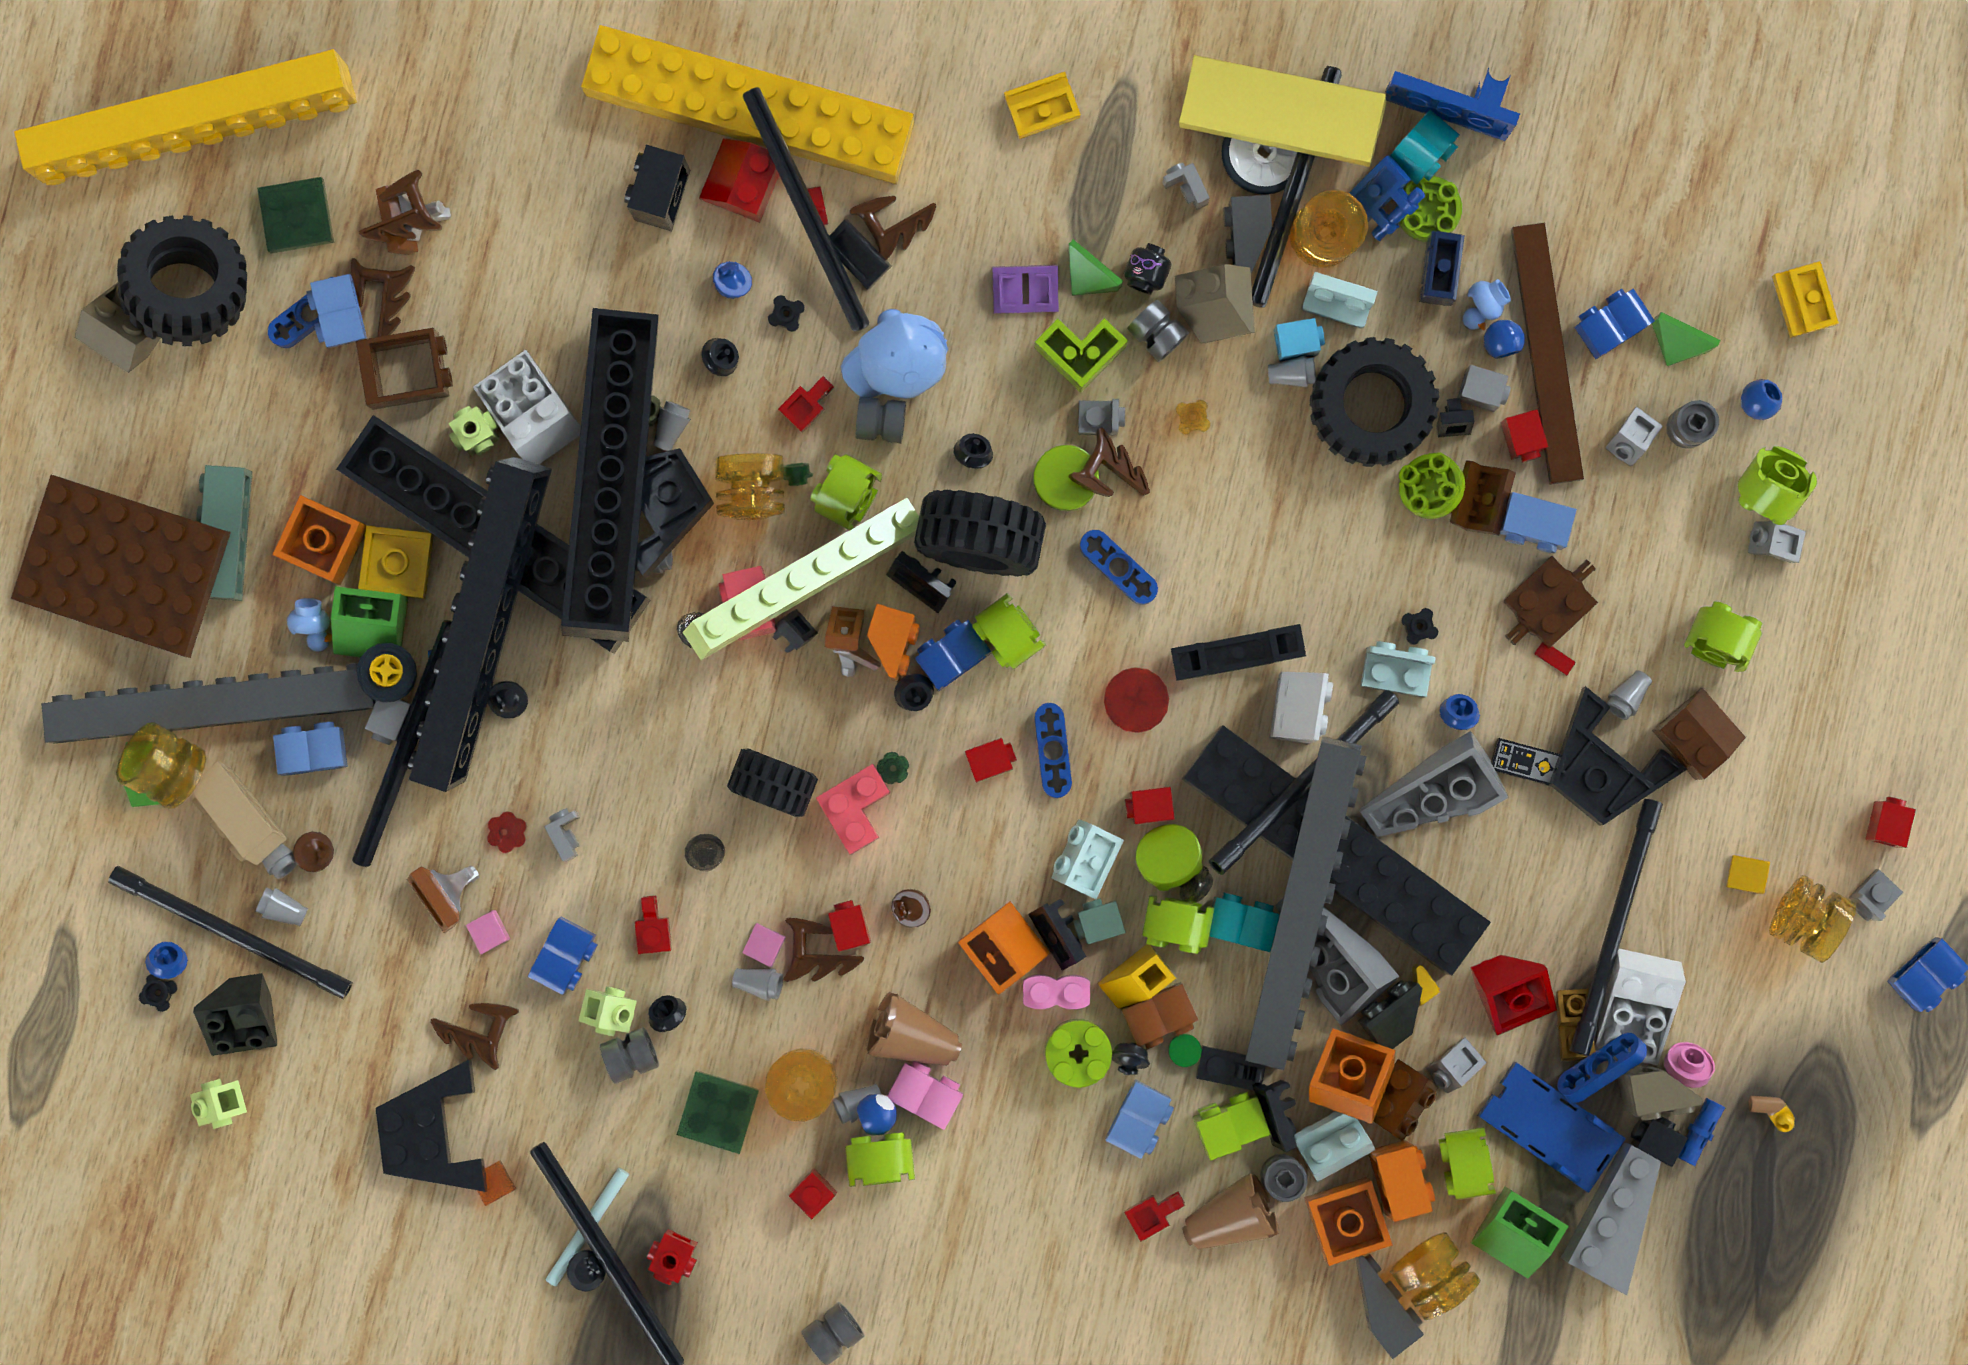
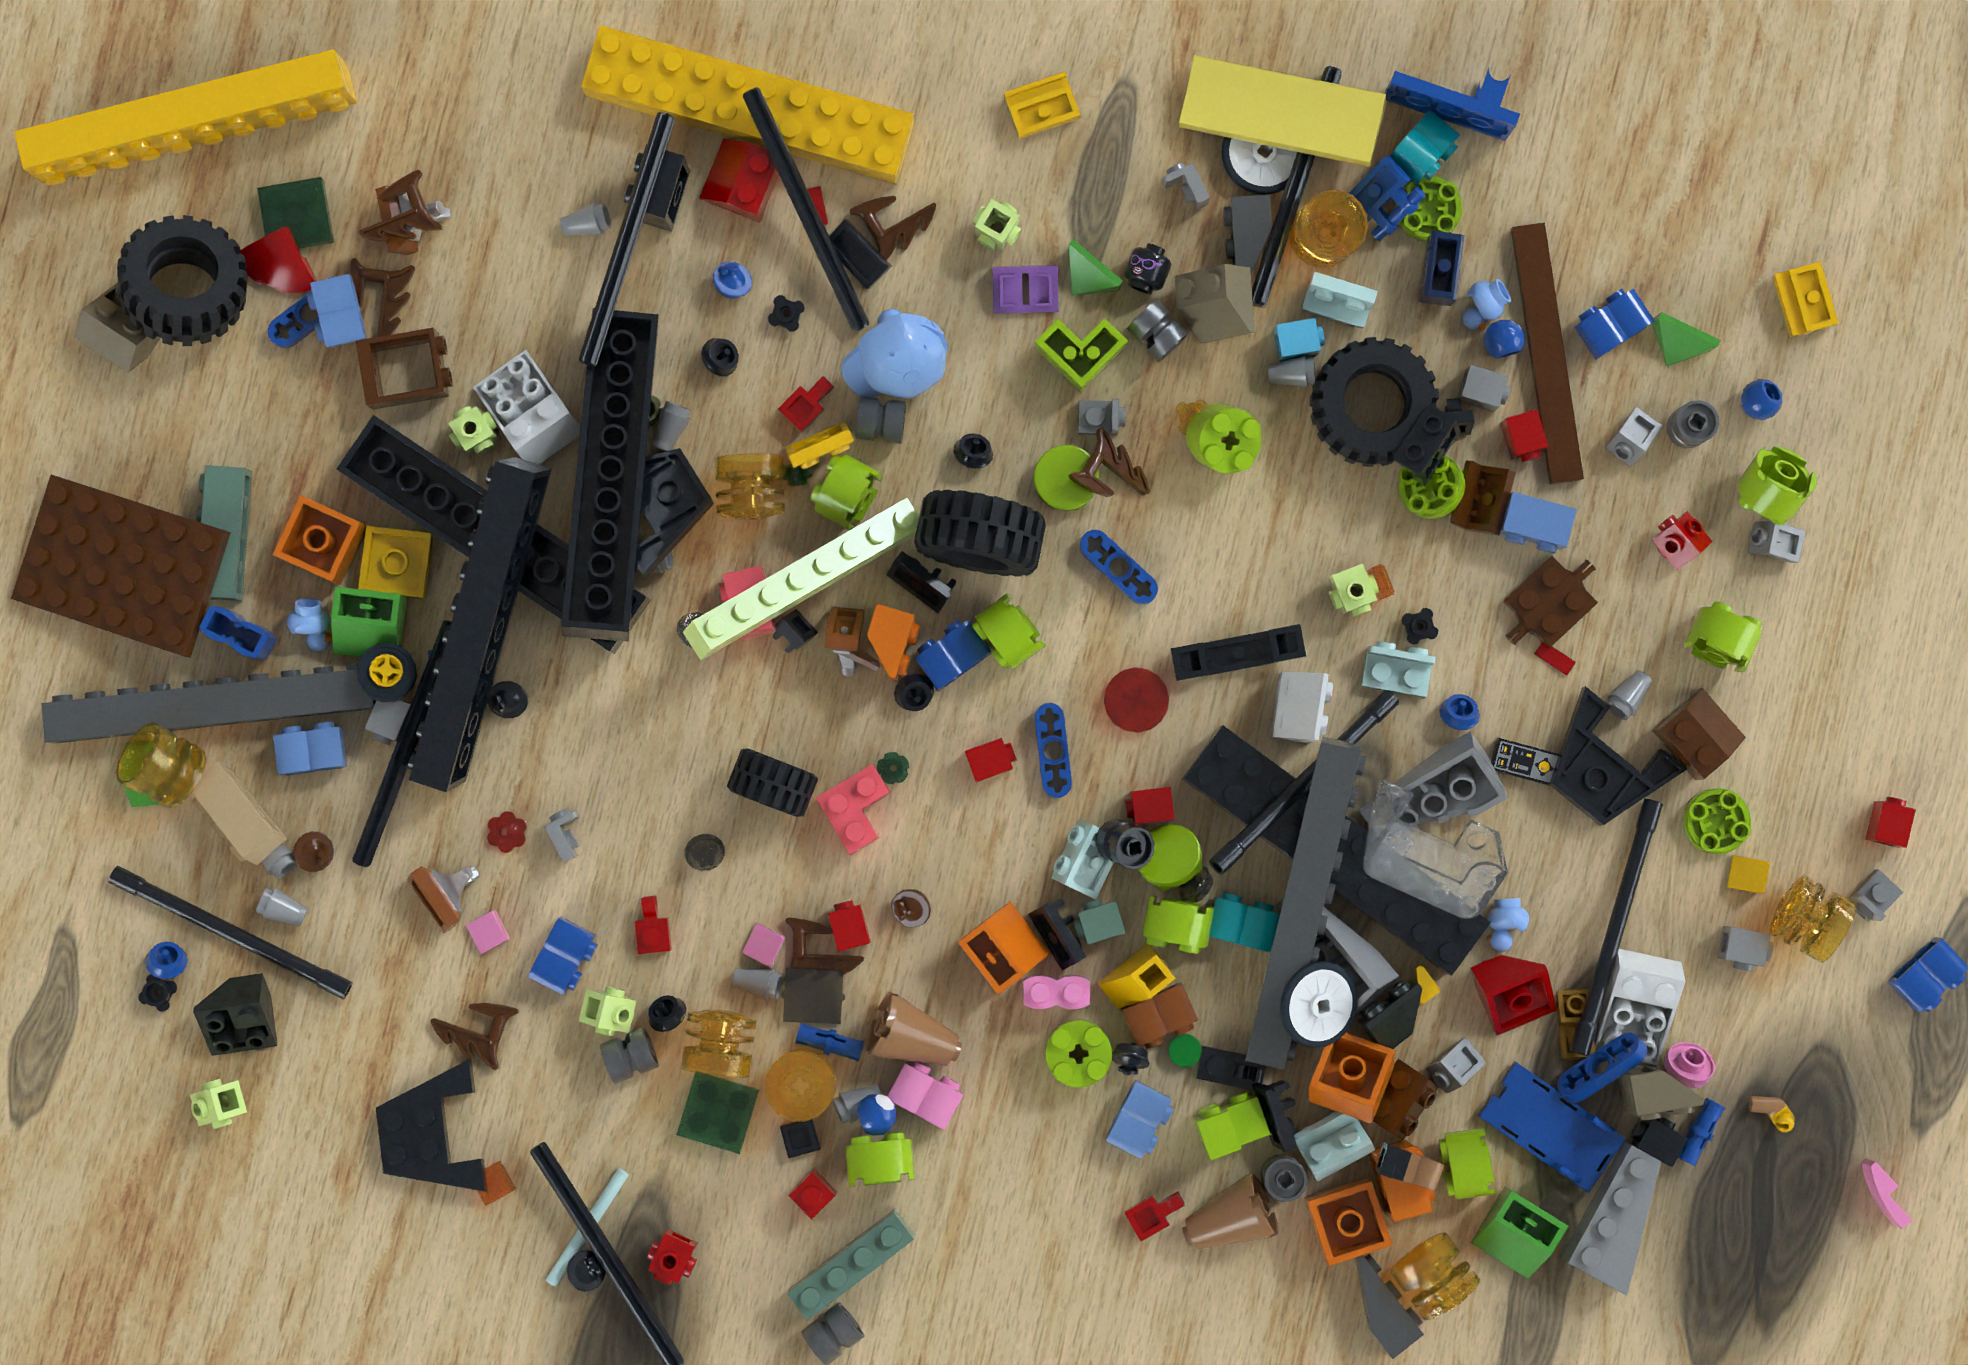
(242, 636): none -> blue brick
(278, 263): none -> red brick
(587, 221): none -> light grey cone
(626, 239): none -> black axle
(719, 1044): none -> clear yellow wheel
(800, 1138): none -> black tile
(807, 450): none -> yellow plate
(813, 995): none -> clear smoke piece
(829, 1042): none -> blue pin
(851, 1264): none -> sand green brick
(997, 213): none -> yellowish green brick
(1125, 843): none -> black wheel
(1241, 439): none -> lime brick
(1299, 1006): none -> white wheel
(1353, 578): none -> yellowish green brick
(1384, 584): none -> clear orange tile
(1408, 1167): none -> leg
(1427, 443): none -> black bracket
(1427, 867): none -> clear windscreen
(1506, 916): none -> light blue animal
(1681, 539): none -> red brick
(1717, 821): none -> lime tile
(1745, 947): none -> light grey brick
(1881, 1186): none -> bright pink slope

